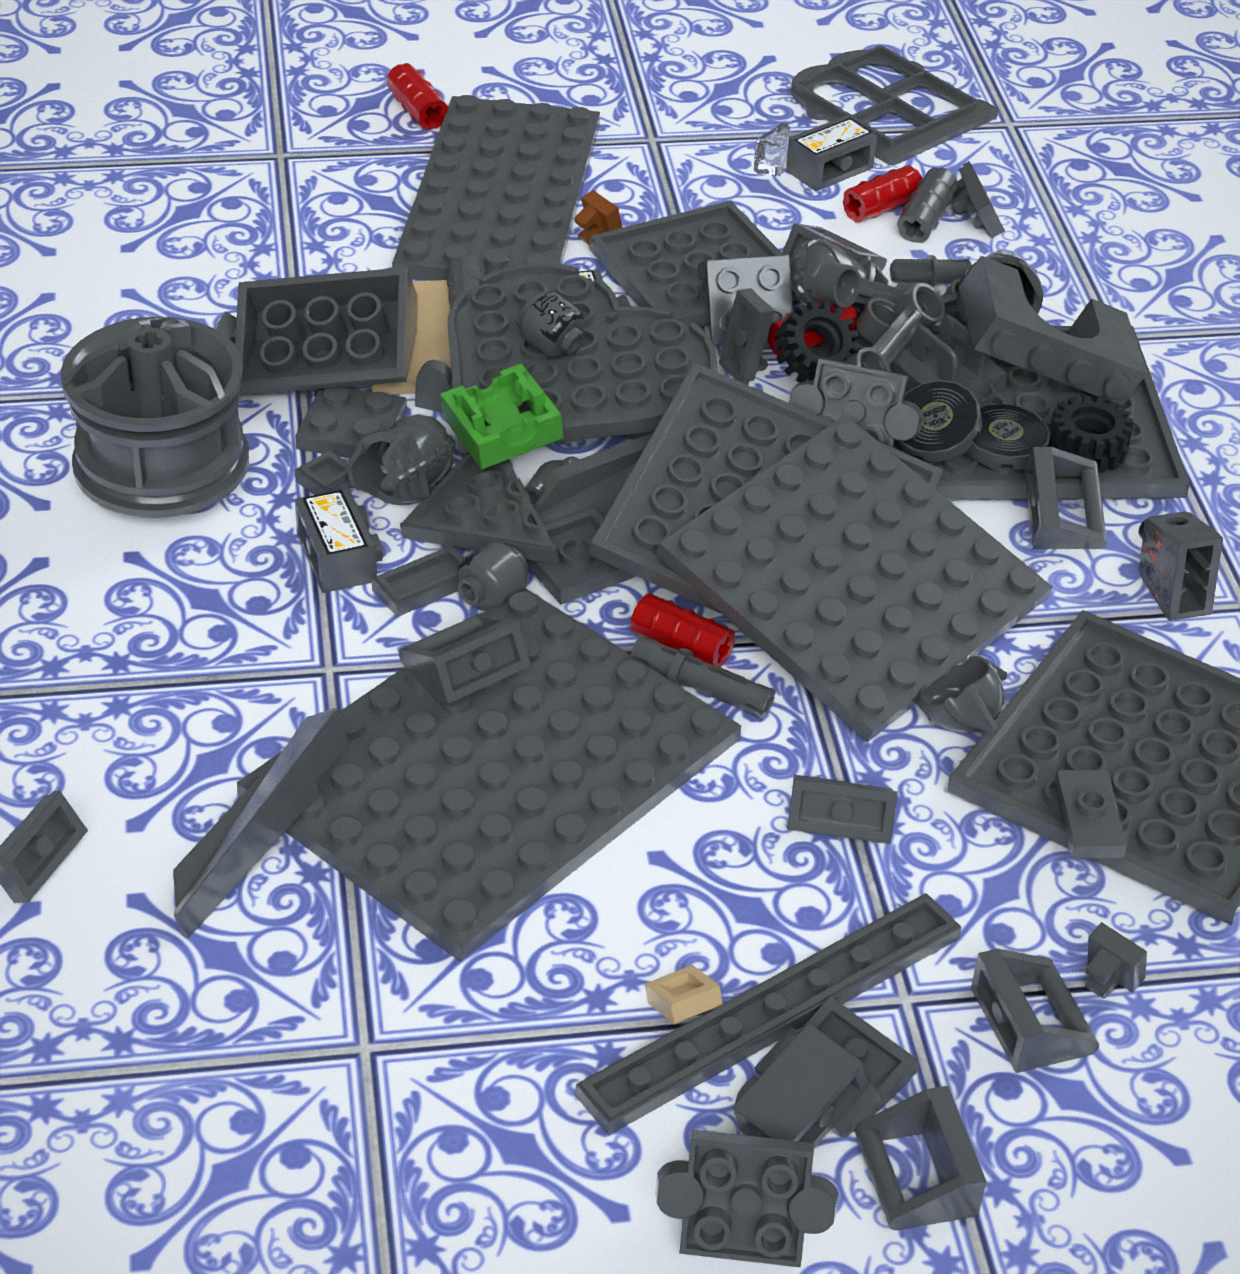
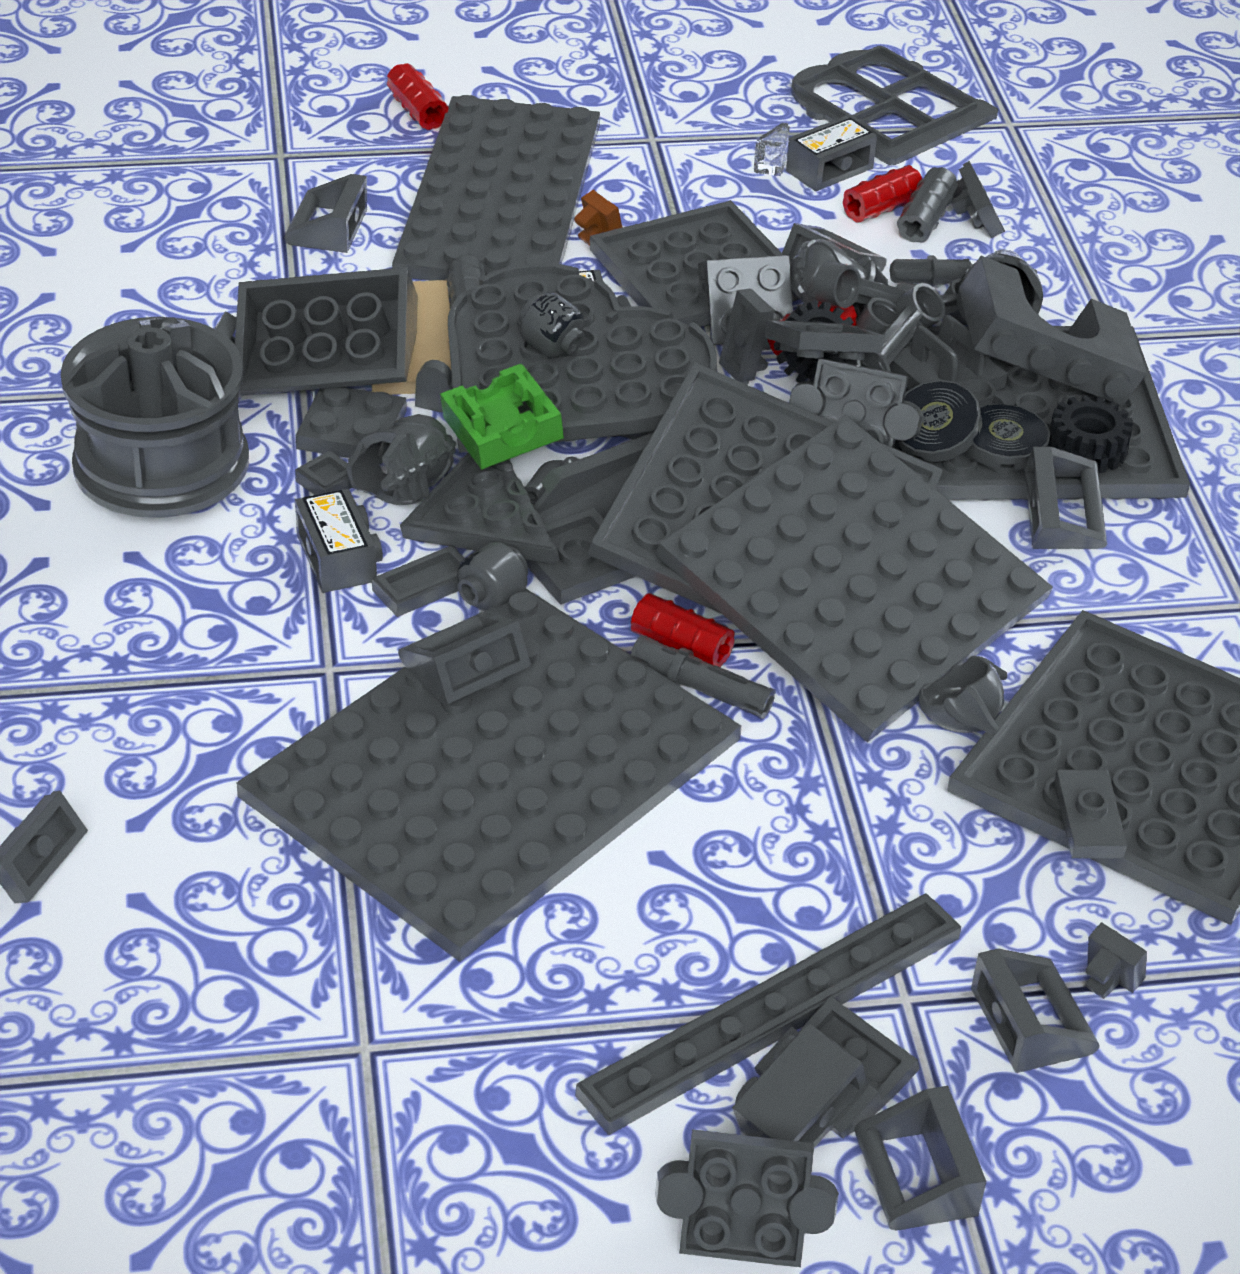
(256, 820): dark grey wedge -> none
(334, 230): none -> dark grey tile
(683, 994): tan tile -> none
(815, 338): none -> dark grey plate
(842, 809): dark grey plate -> none
(1180, 563): dark grey torso -> none

